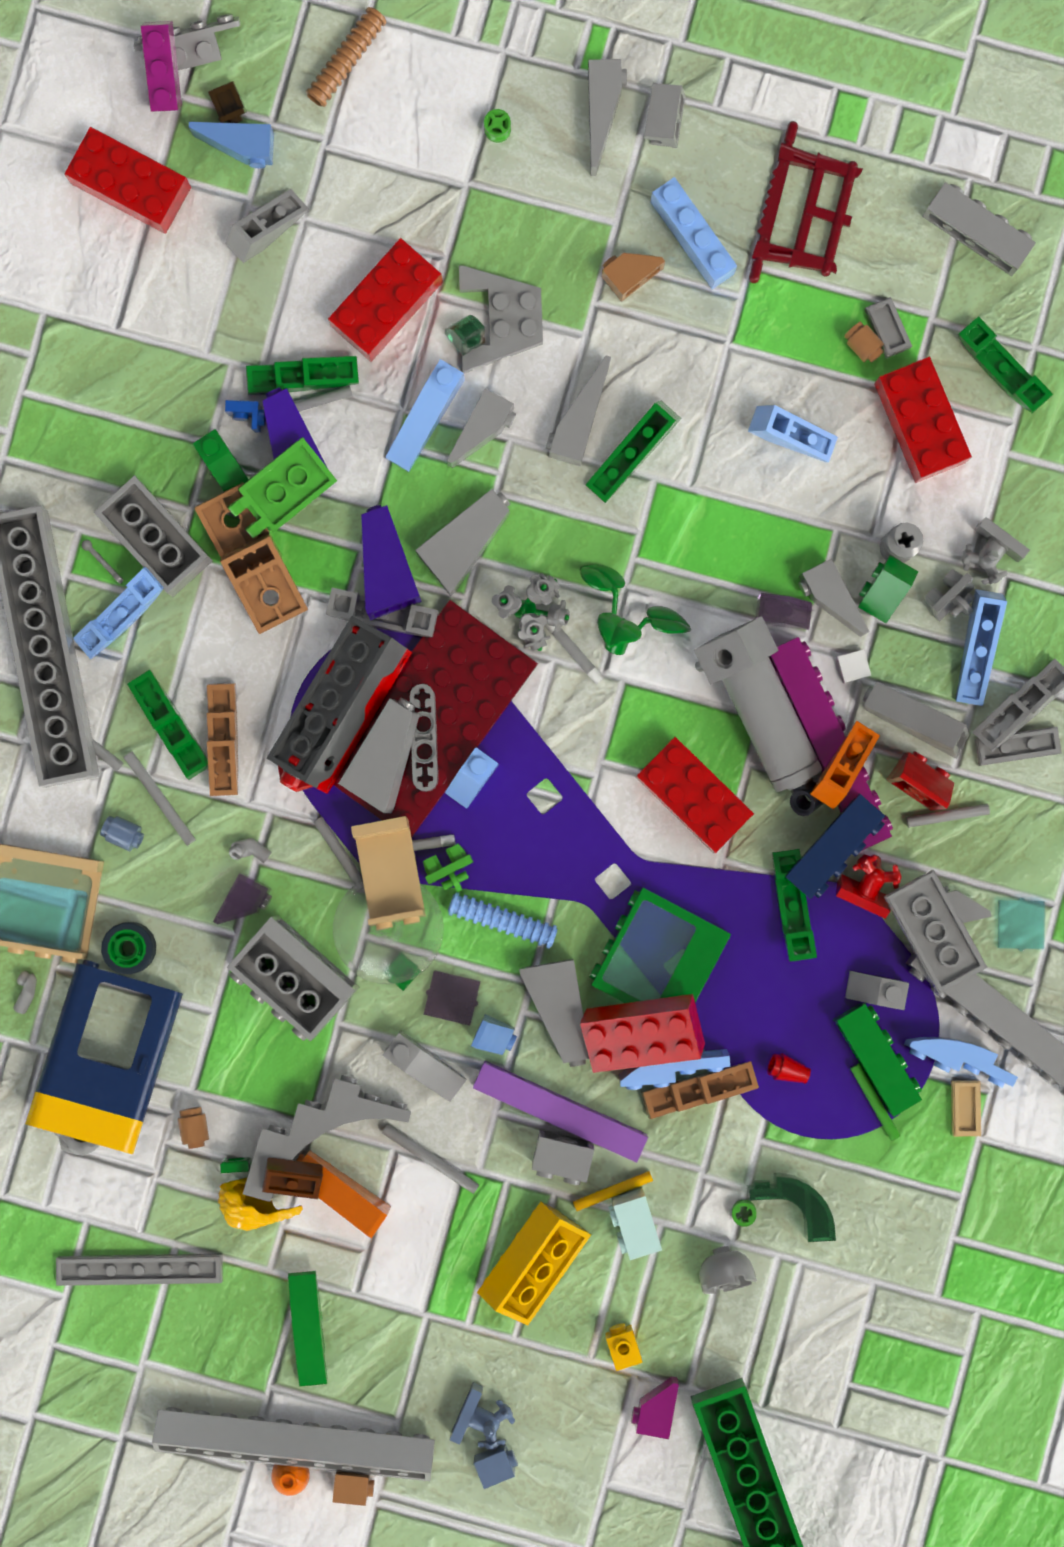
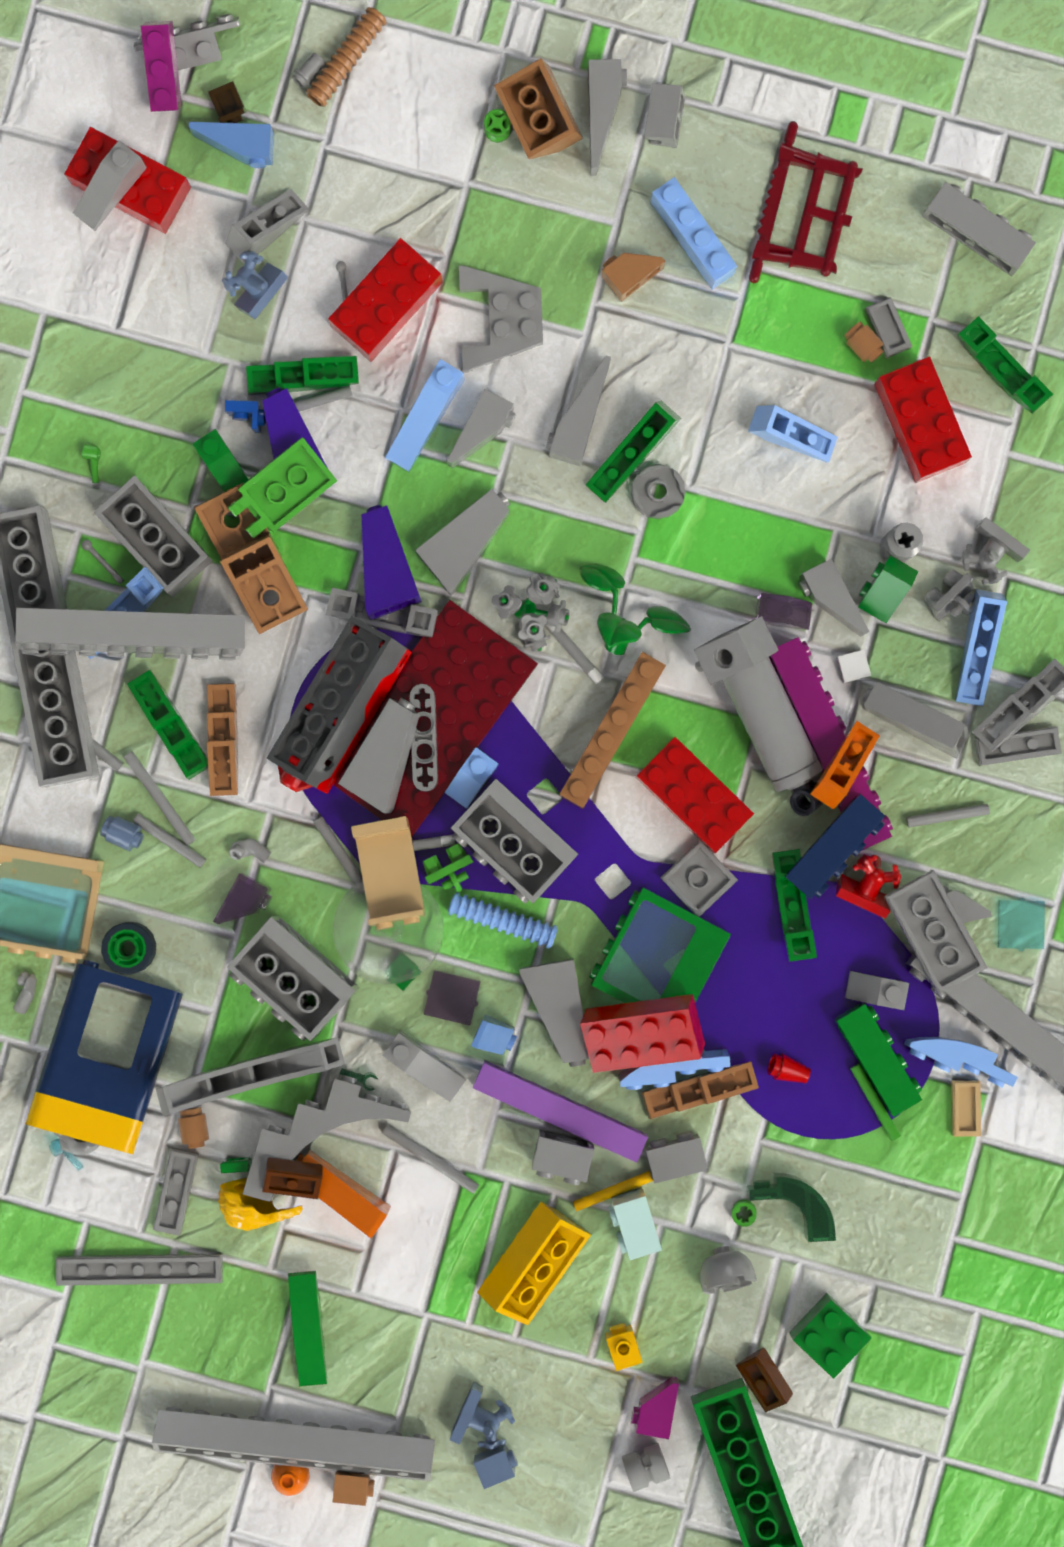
(55, 1149): none -> clear light blue hand
(92, 453): none -> bright green hand
(109, 185): none -> light grey slope
(129, 633): none -> light grey brick
(169, 840): none -> light grey bar
(175, 1191): none -> light grey tile
(250, 1074): none -> light grey arch
(258, 286): none -> sand blue piece
(308, 70): none -> light grey pin
(341, 267): none -> light grey hinge
(360, 1077): none -> clear green hand
(466, 334): clear green brick -> none
(516, 822): none -> light grey brick
(538, 110): none -> medium nougat slope
(612, 730): none -> medium nougat brick
(636, 1471): none -> light grey wheel
(658, 475): none -> light grey tile
(676, 1157): none -> light grey brick
(698, 878): none -> light grey tile
(765, 1380): none -> reddish brown slope
(830, 1335): none -> green brick
(922, 782): red slope -> none

